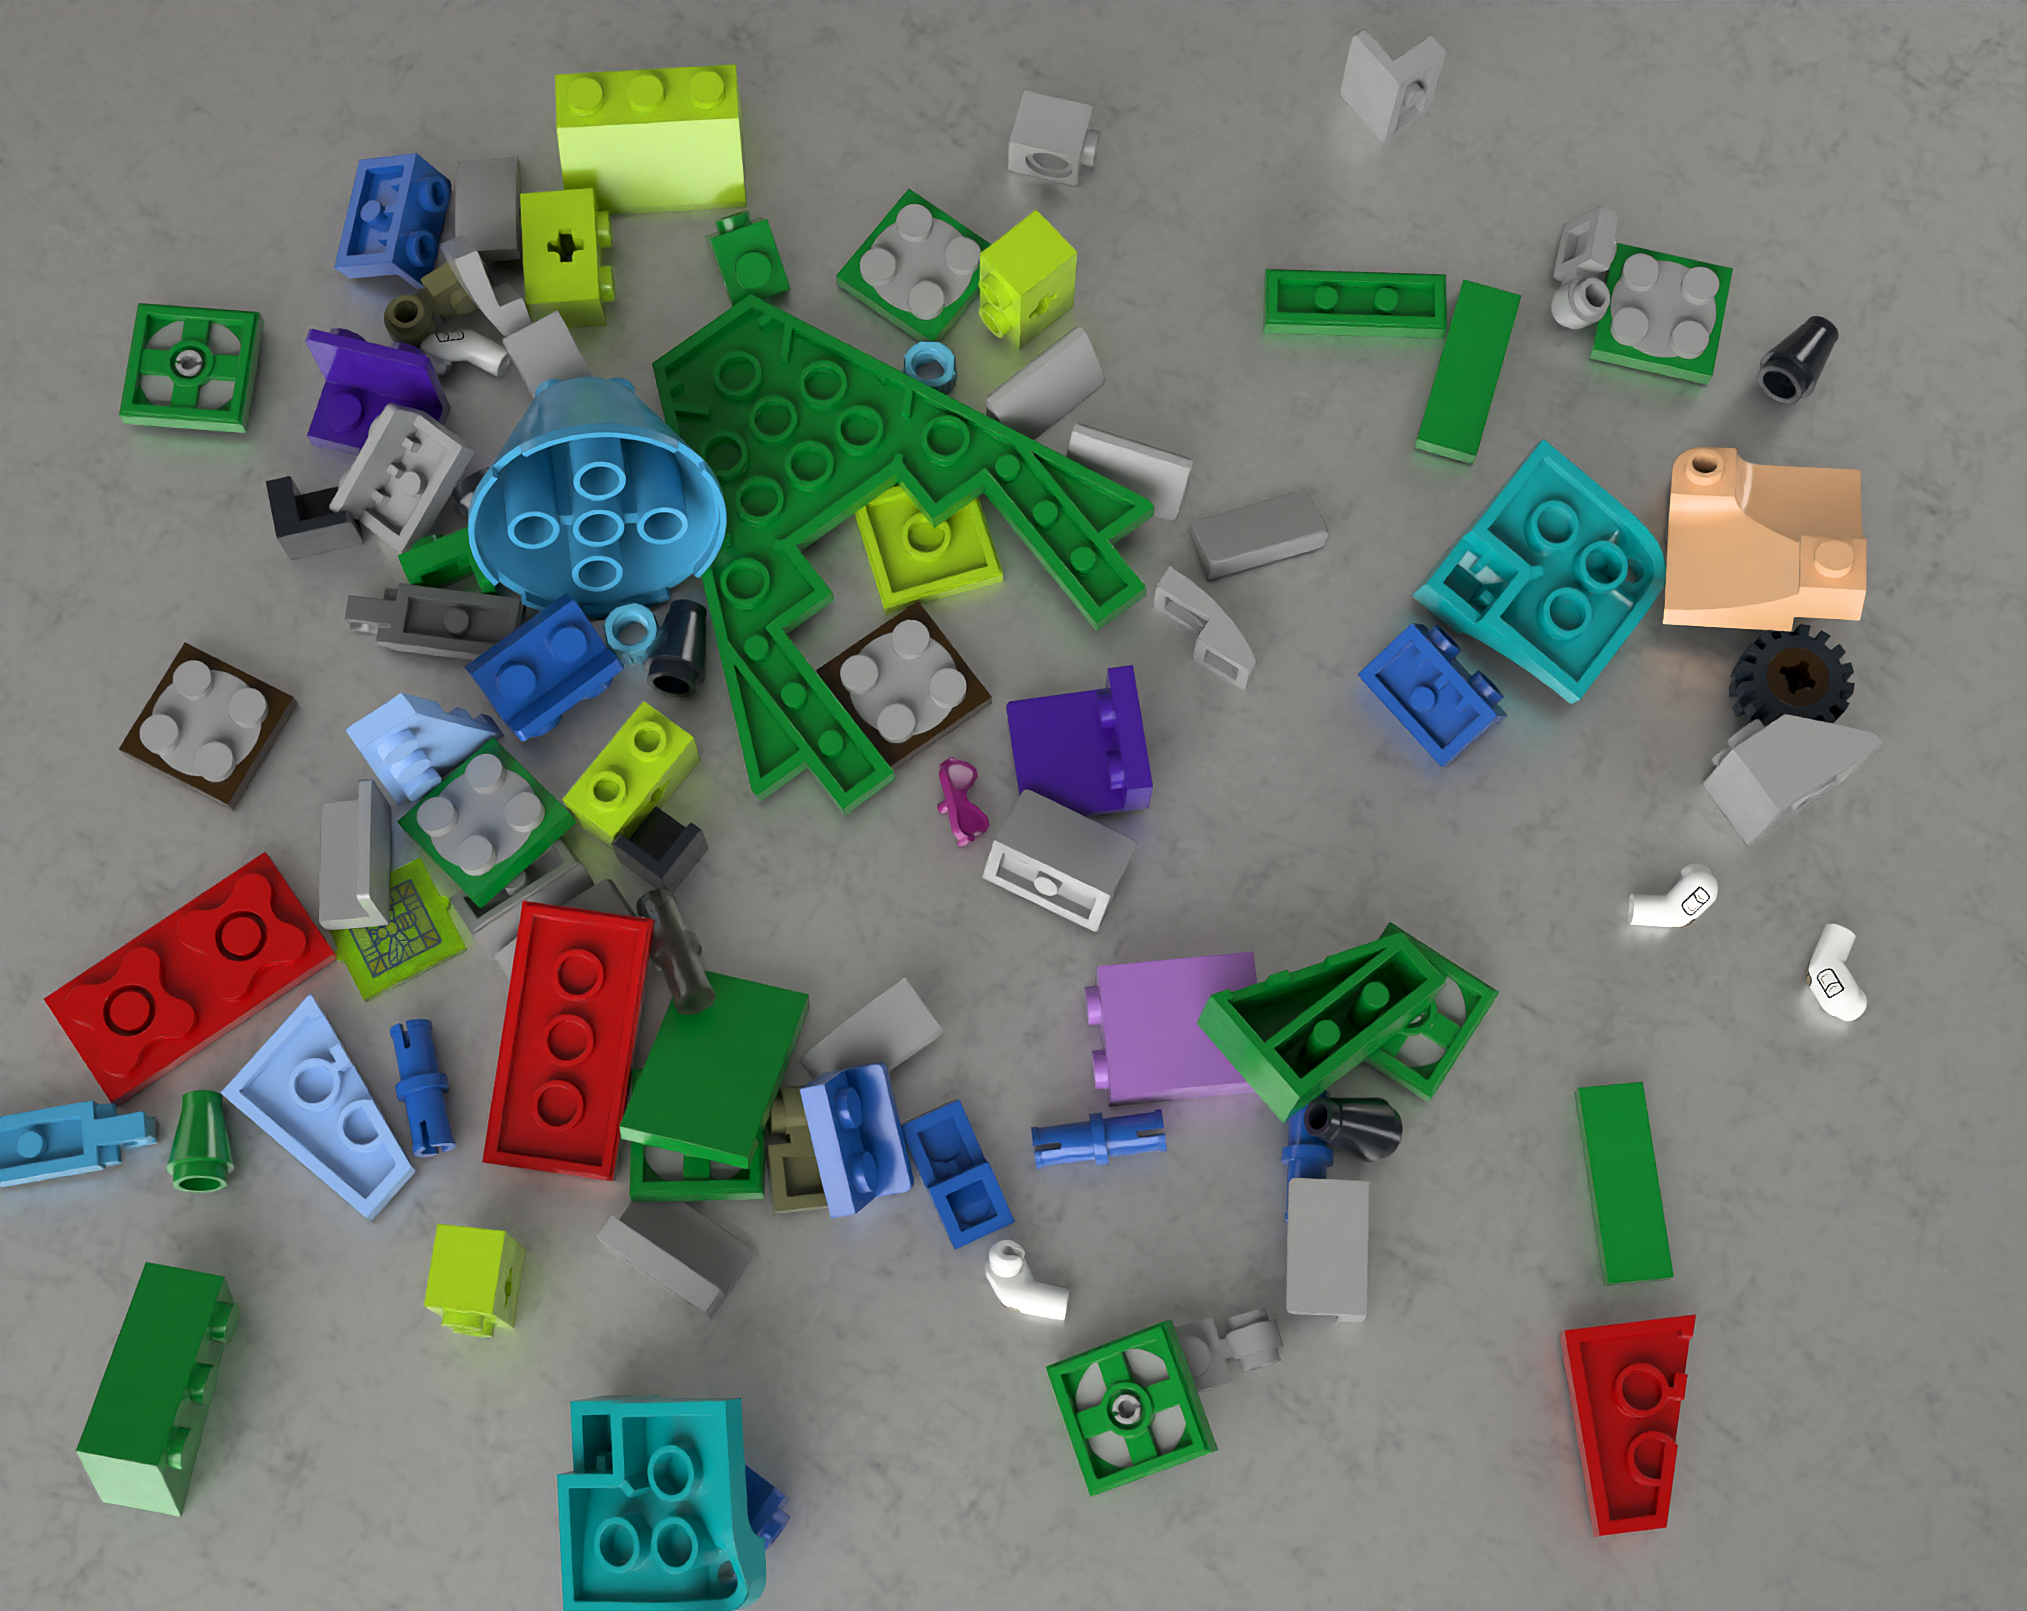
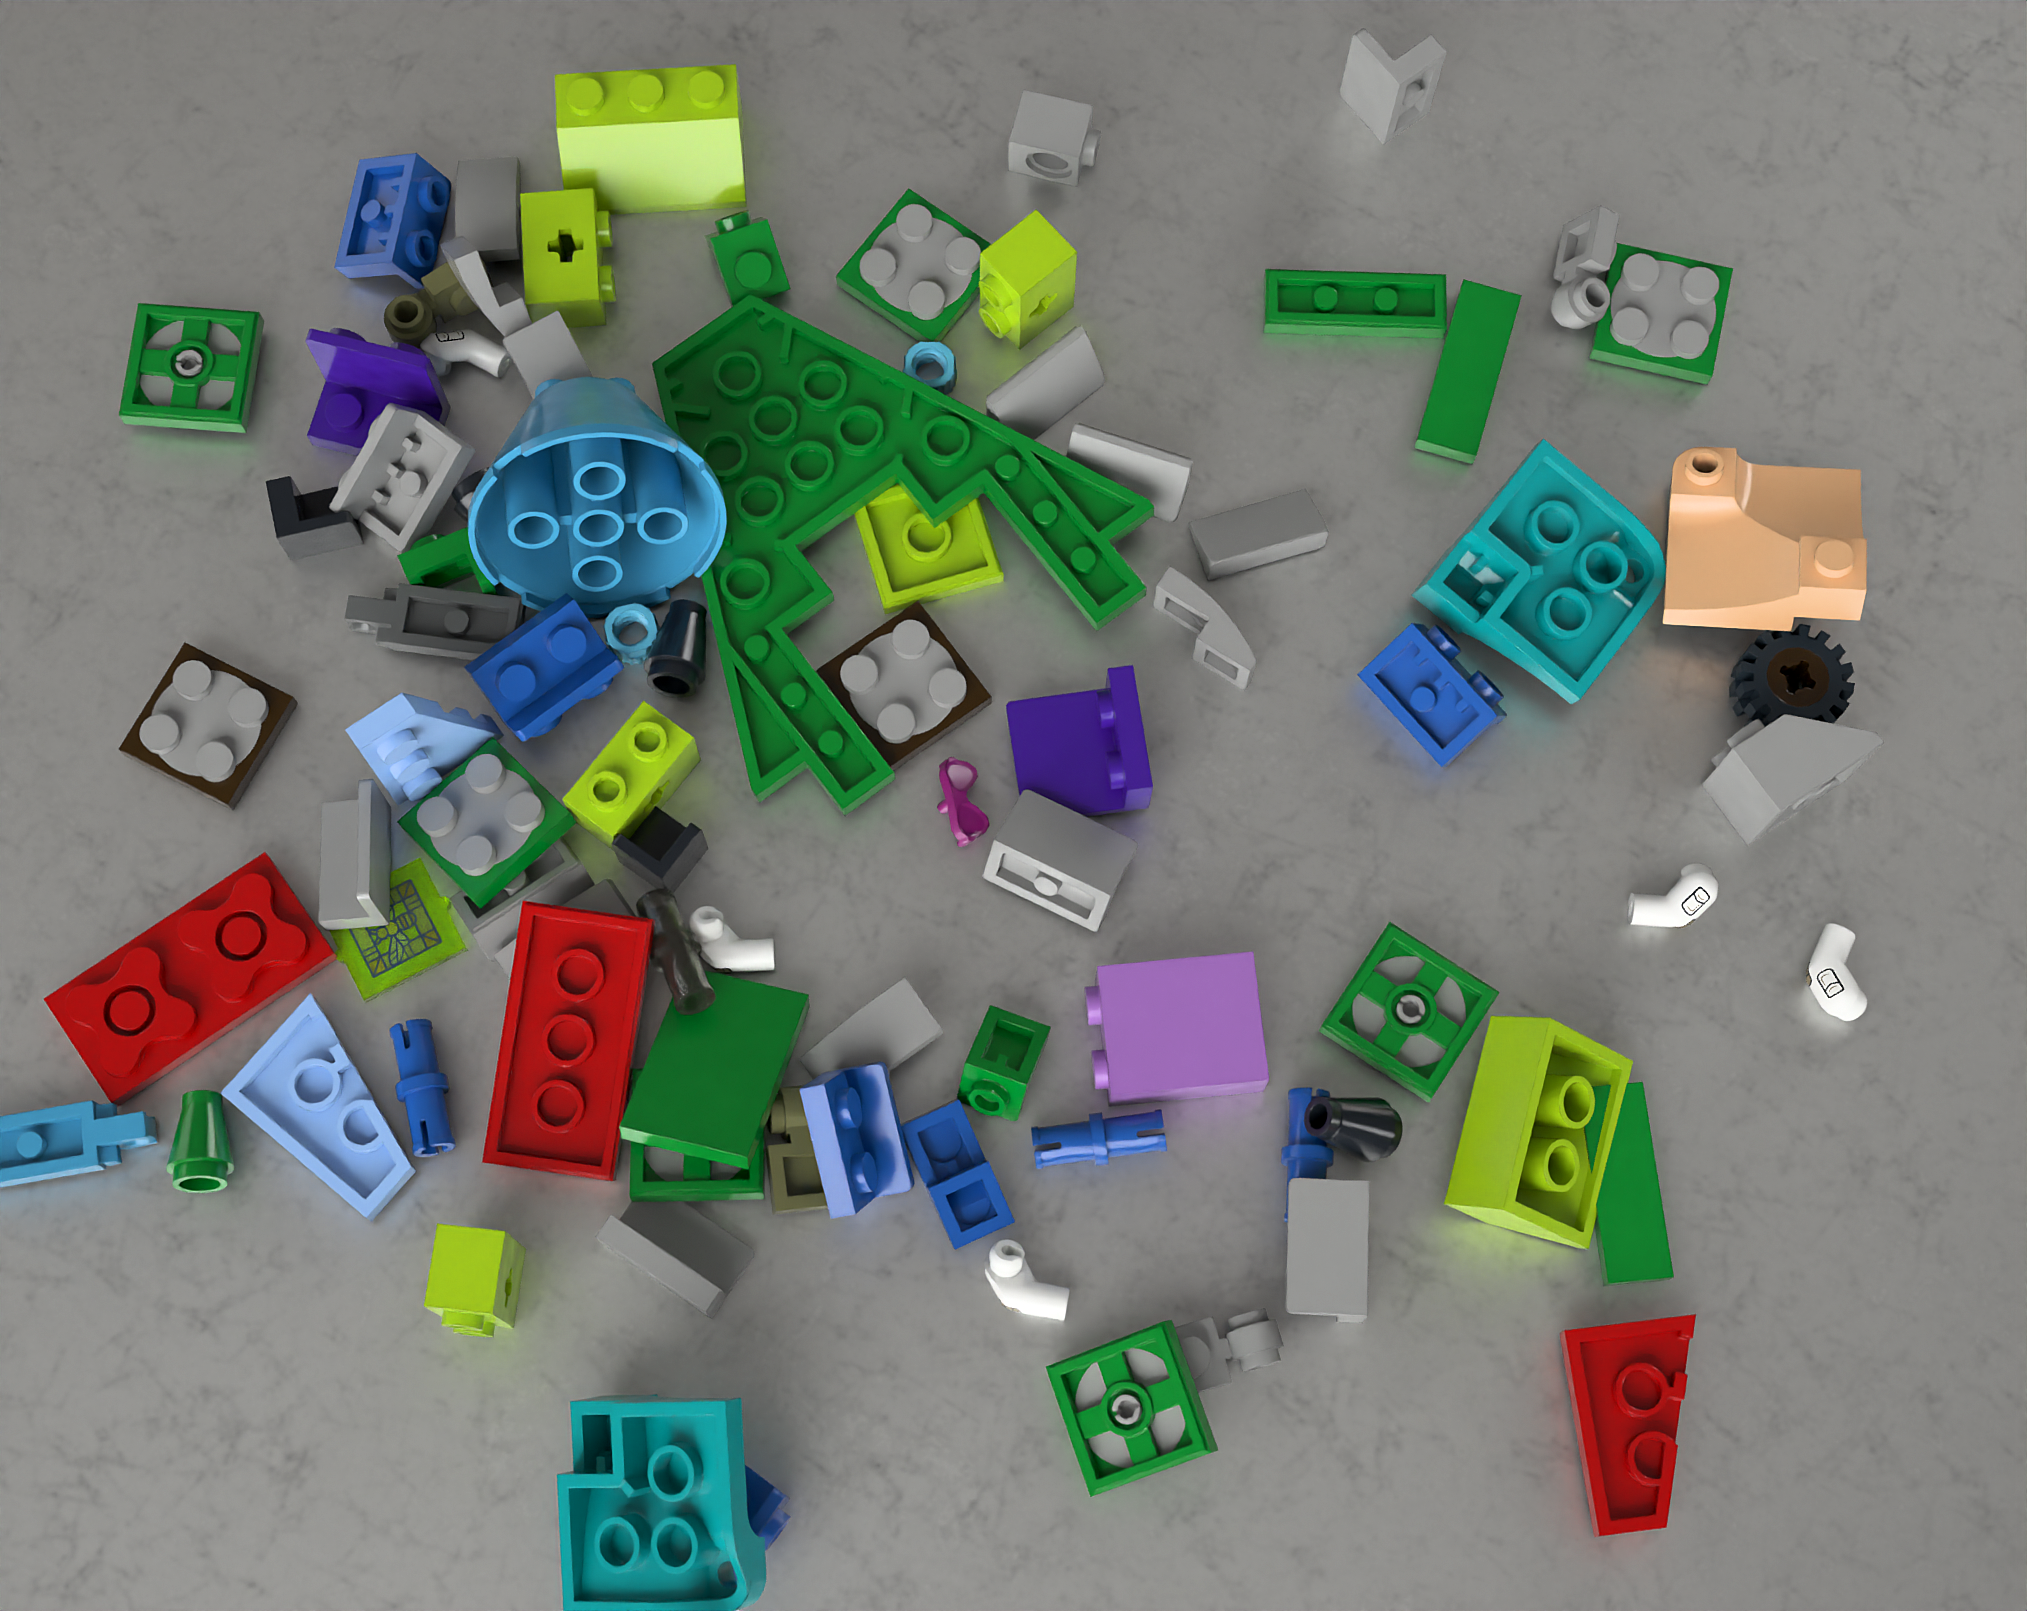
(158, 1389): green wedge -> none
(724, 949): none -> white arm
(1002, 1063): none -> green bracket
(1320, 1021): green wedge -> none
(1523, 1130): none -> lime slope
(1798, 361): black cone -> none

